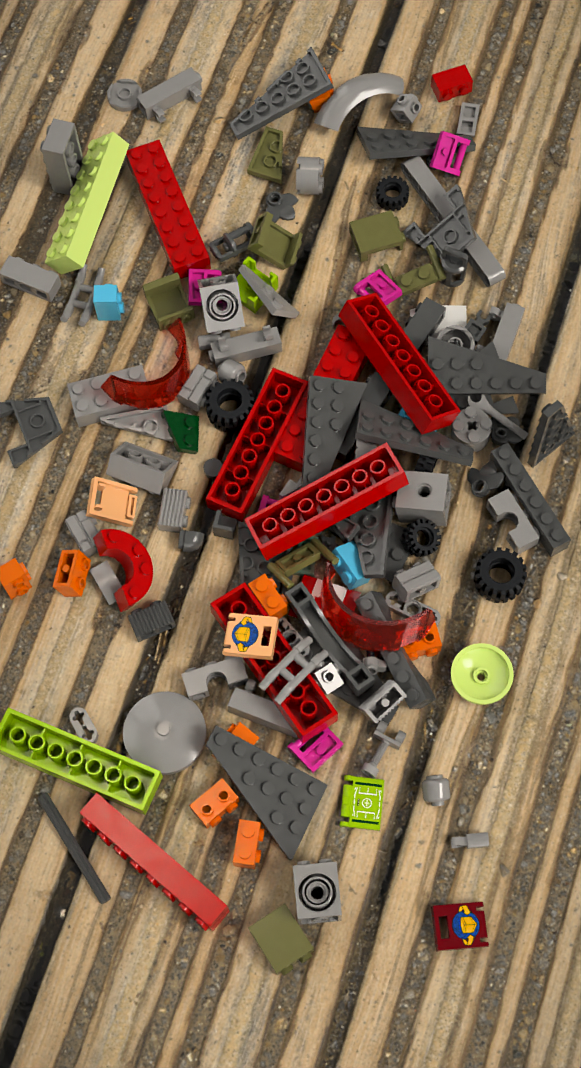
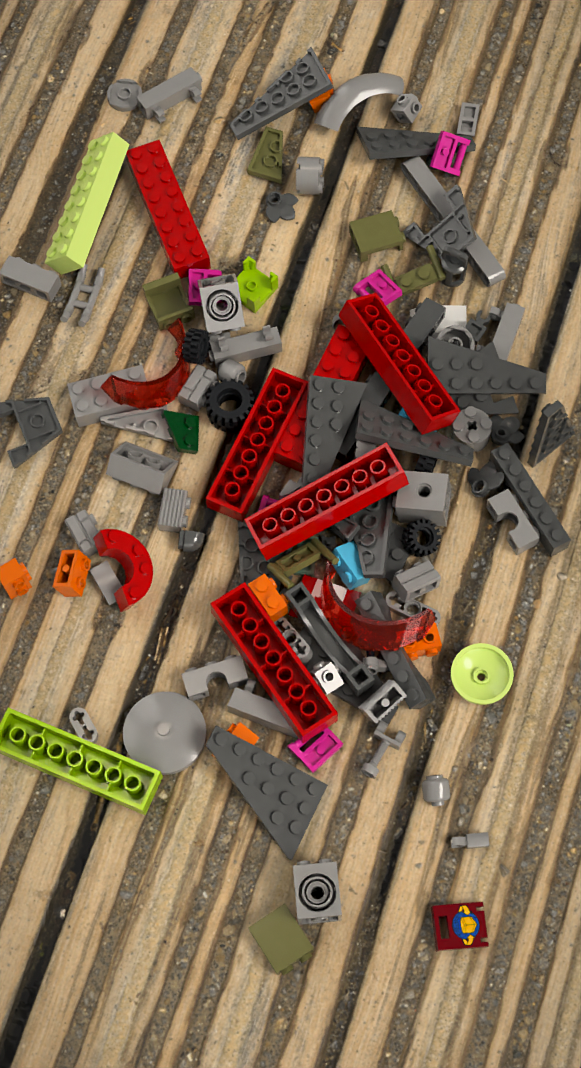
(62, 155): light grey brick -> none
(74, 848): dark grey axle -> none
(108, 302): medium azure brick -> none
(115, 502): light nougat container -> none
(151, 620): dark grey brick -> none
(155, 862): brick -> none
(196, 346): none -> black tyre
(212, 468): dark grey tile -> none
(215, 803): orange brick -> none
(224, 526): dark grey panel -> none
(229, 244): dark grey piece -> none
(245, 636): light nougat container -> none
(247, 843): orange brick -> none
(272, 300): light grey wing -> none
(274, 242): olive panel -> none
(293, 681): light grey piece -> none
(362, 803): lime piece -> none
(392, 202): black tyre -> none
(451, 83): red brick -> none
(484, 405): light grey piece -> none
(503, 560): black tyre -> none

